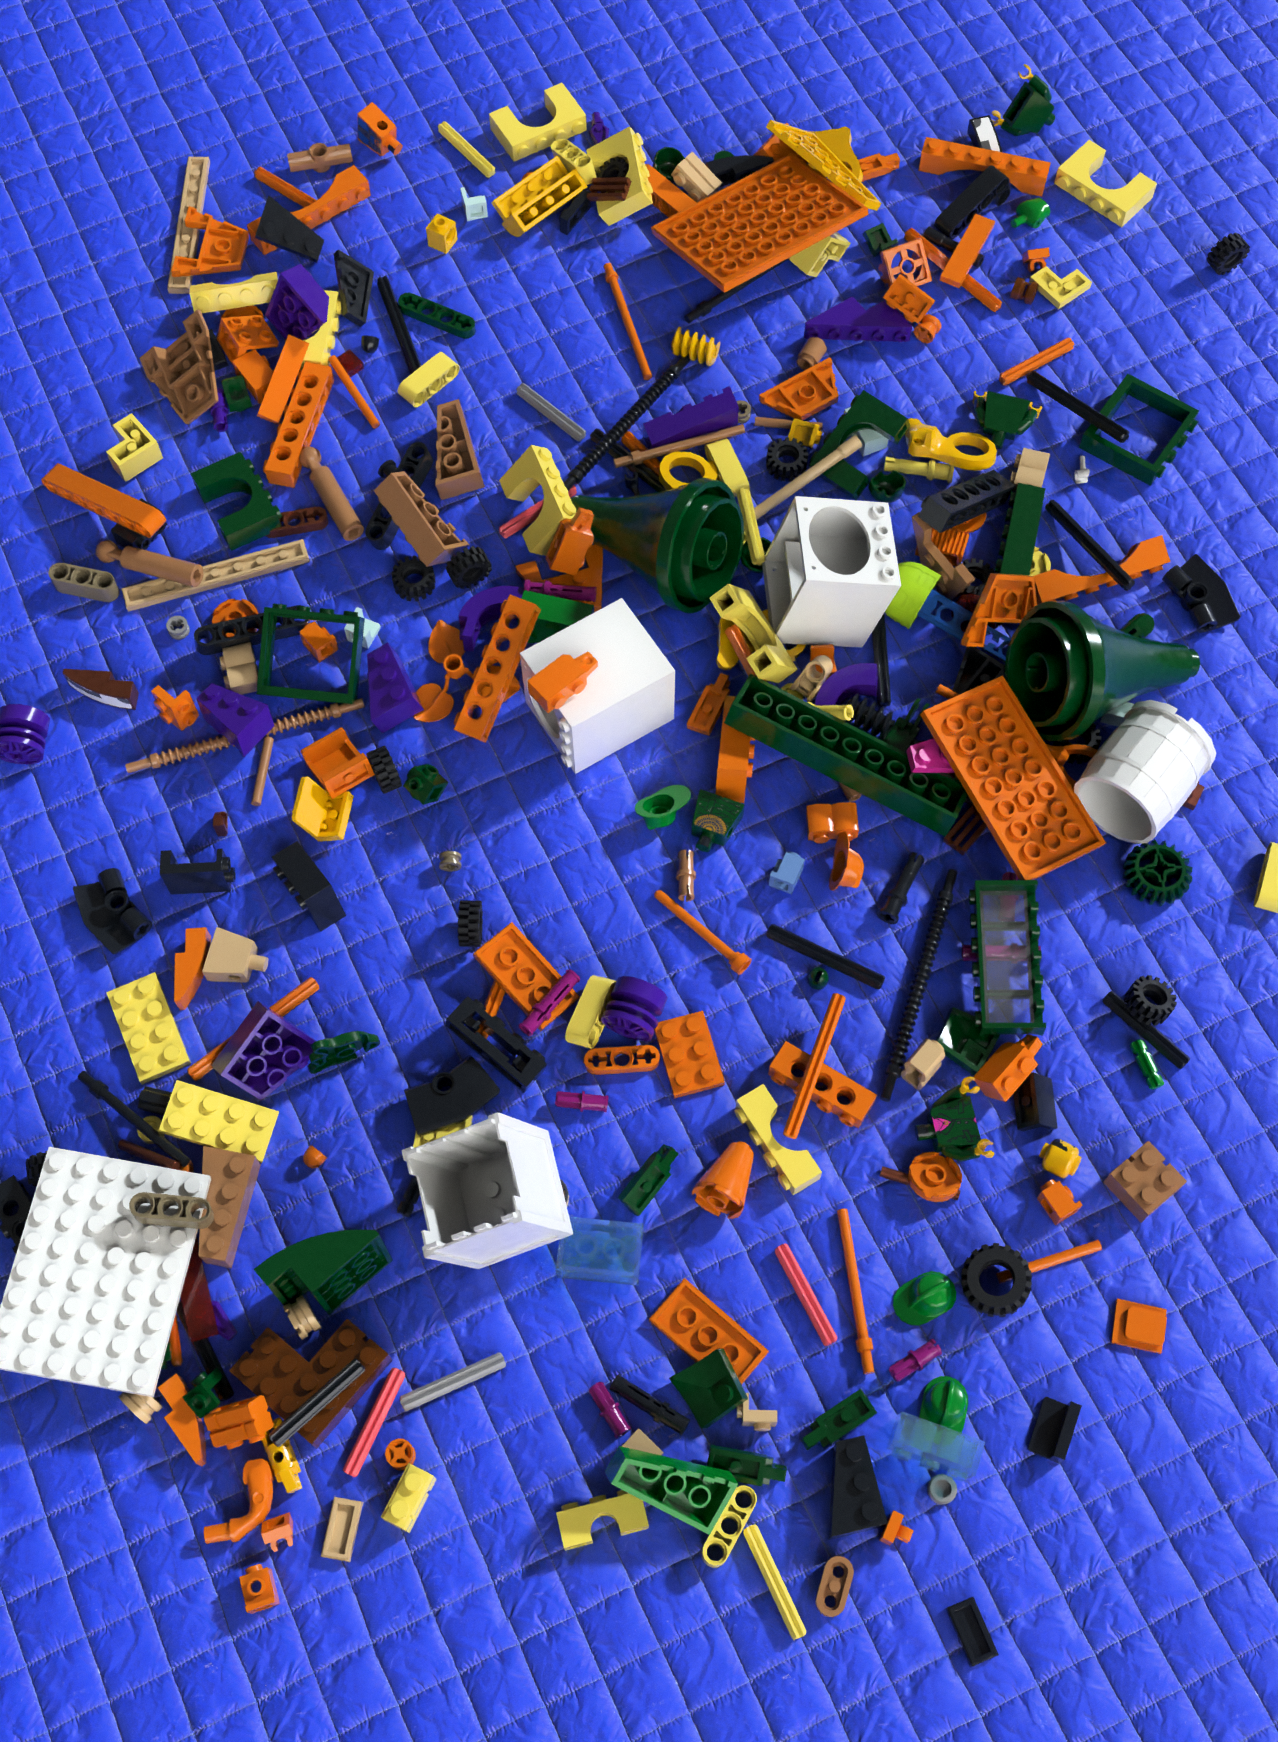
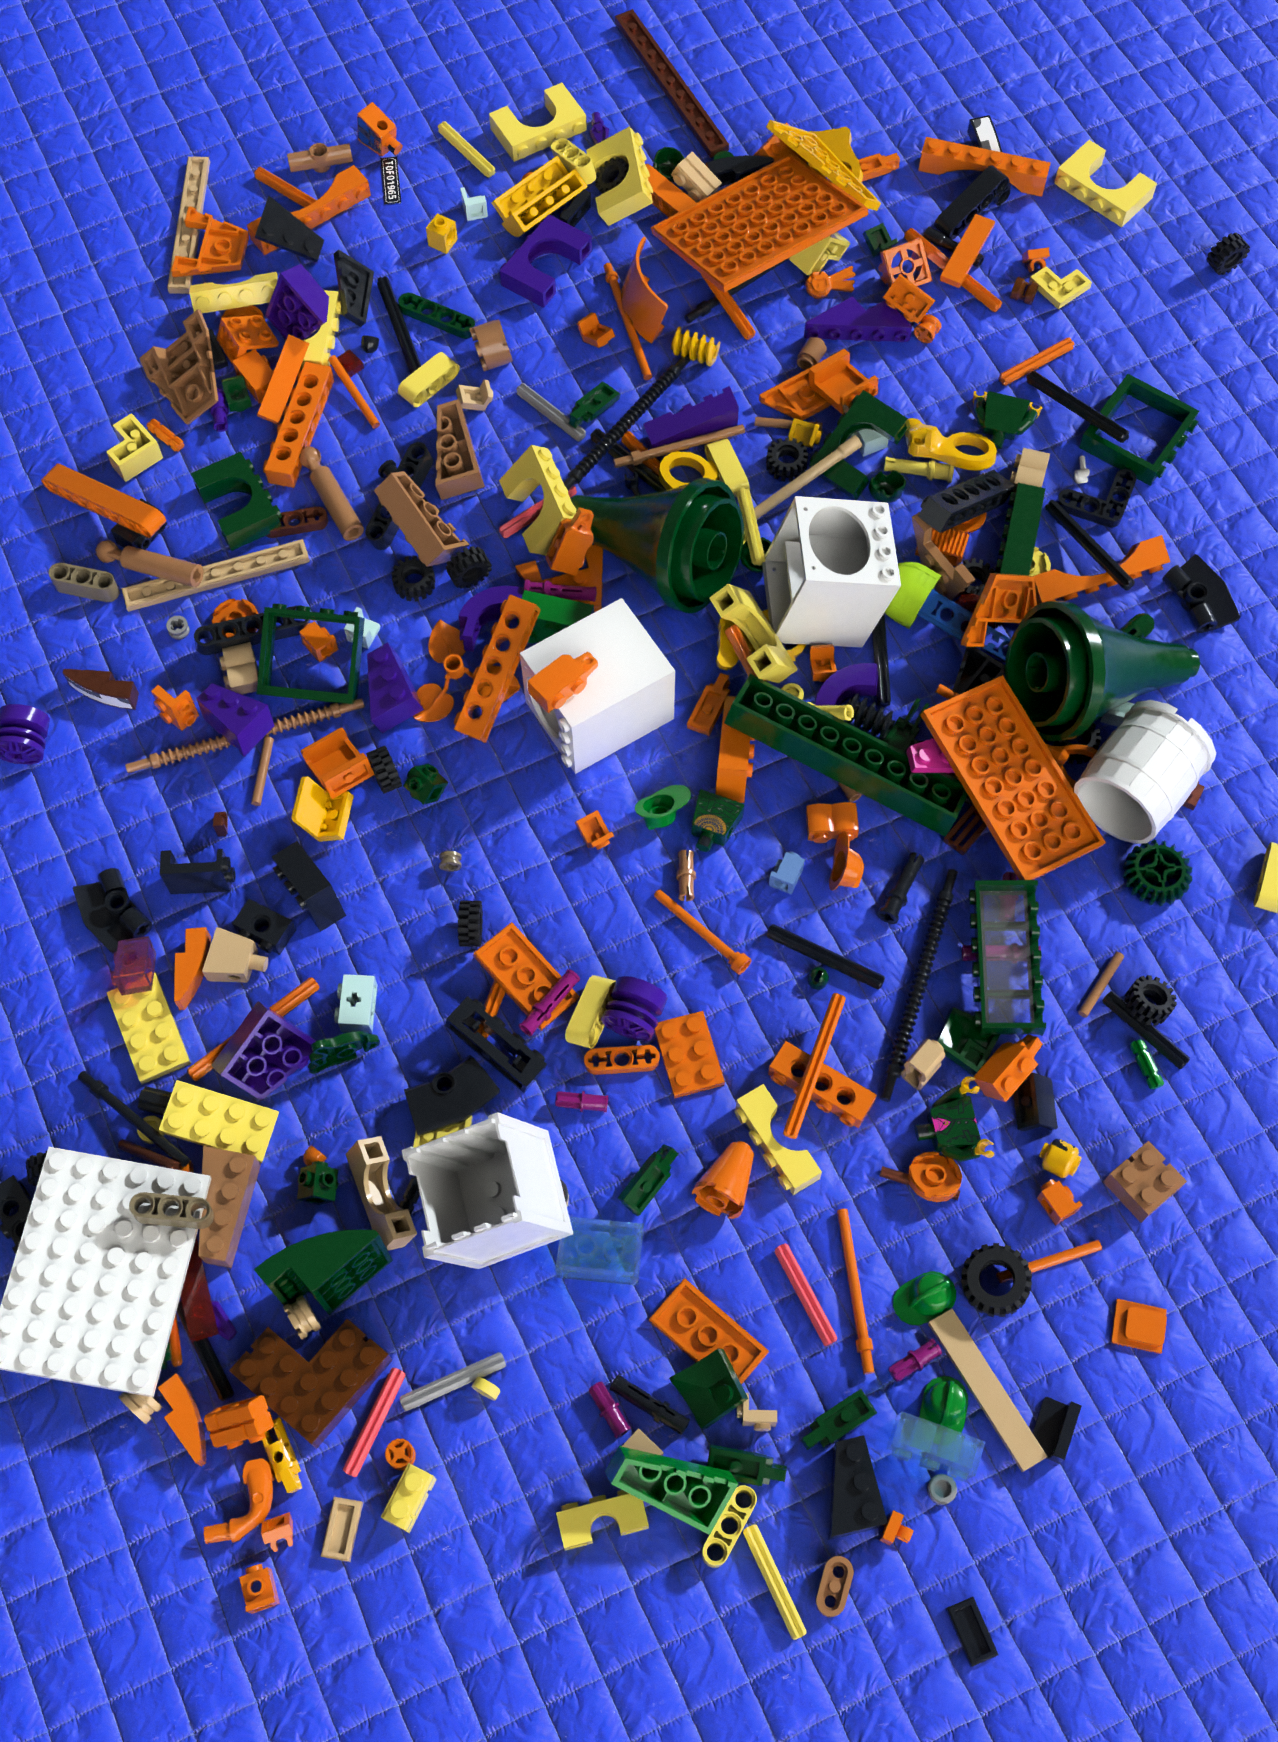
(134, 965): none -> clear pink brick
(165, 435): none -> orange axle
(200, 1396): dark green bracket -> none
(255, 916): none -> black brick
(316, 1402): black axle -> none
(317, 1183): none -> dark green brick
(361, 1017): none -> light aqua brick
(369, 1168): none -> tan arch
(390, 180): none -> black sticker
(475, 397): none -> tan bracket
(486, 1388): none -> light yellow tile
(491, 345): none -> medium nougat brick
(549, 237): none -> dark purple arch
(593, 404): none -> dark green hinge
(594, 332): none -> orange bracket
(594, 830): none -> orange bracket
(610, 185): copper tile -> none
(641, 302): none -> orange panel
(671, 83): none -> copper plate
(733, 311): none -> orange axle
(744, 406): dark tan bush -> none
(811, 680): tan piece -> none
(820, 284): none -> orange piece
(840, 381): none -> orange panel
(987, 1390): none -> tan tile
(1029, 108): dark green torso -> none
(1031, 212): green piece -> none
(1101, 984): none -> medium nougat bar
(1102, 507): none -> black beam

